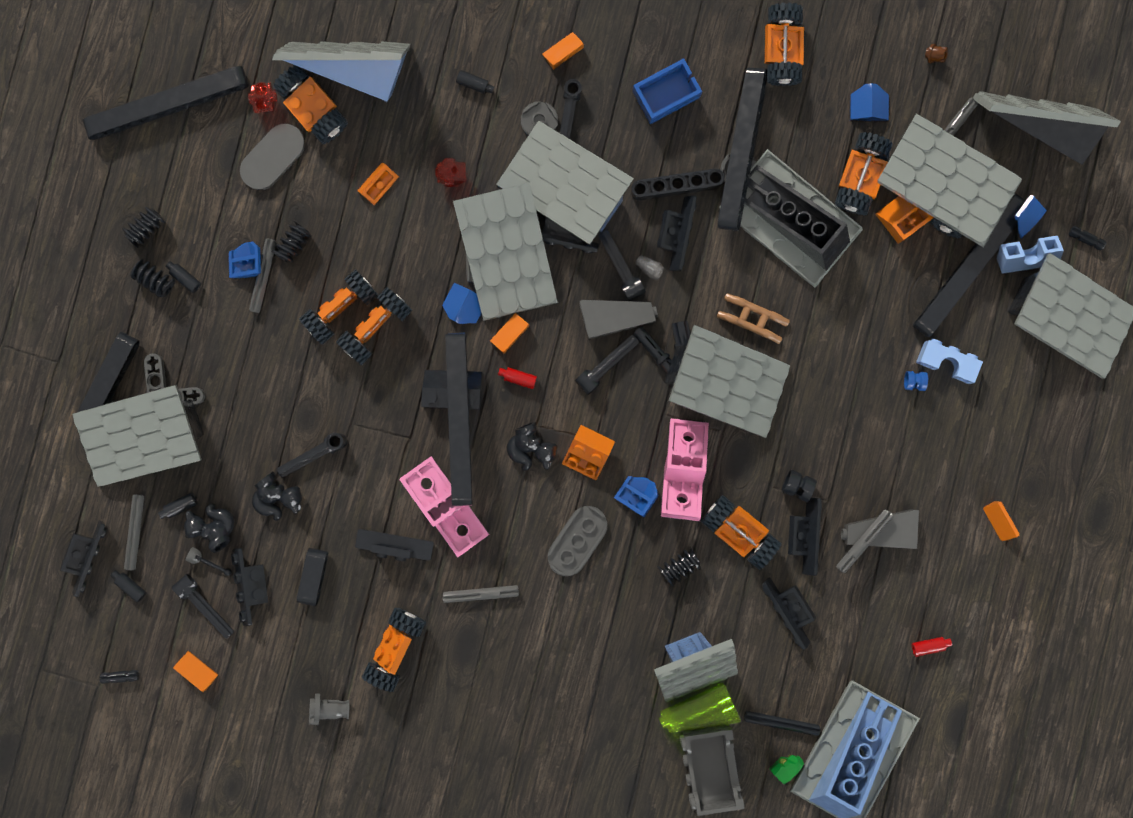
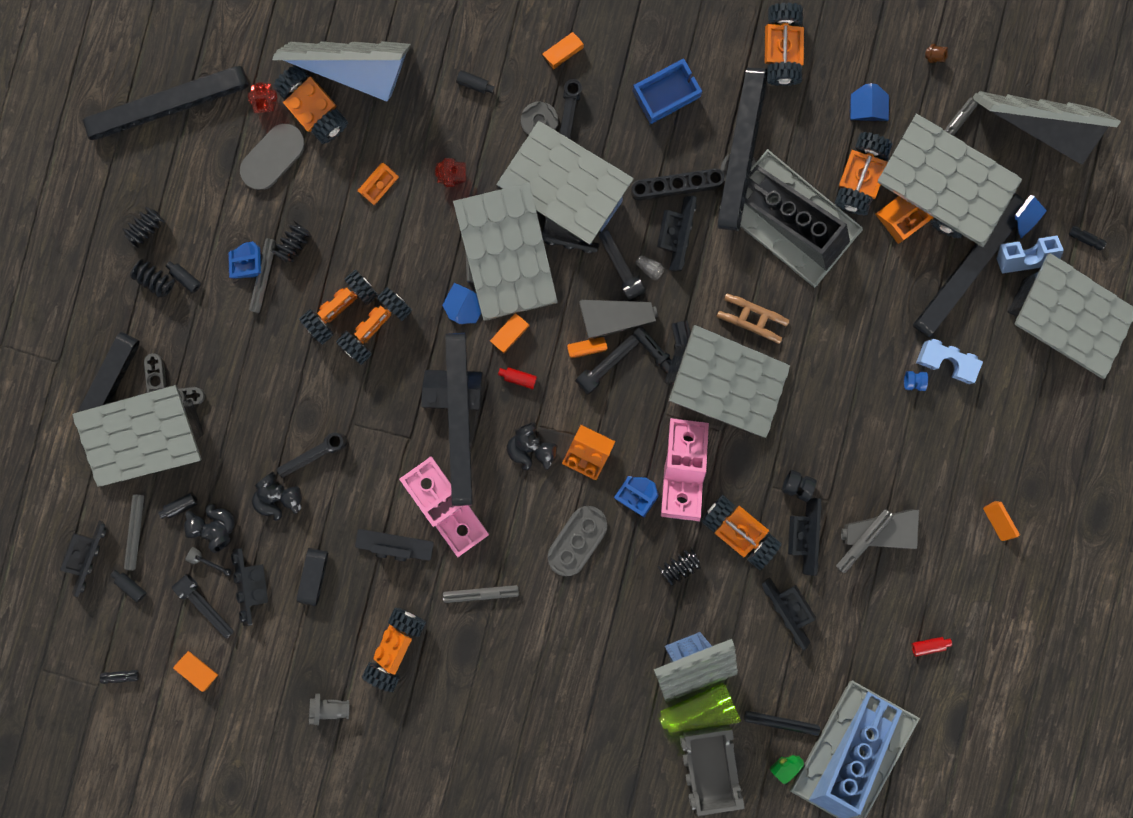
(587, 347): none -> orange slope

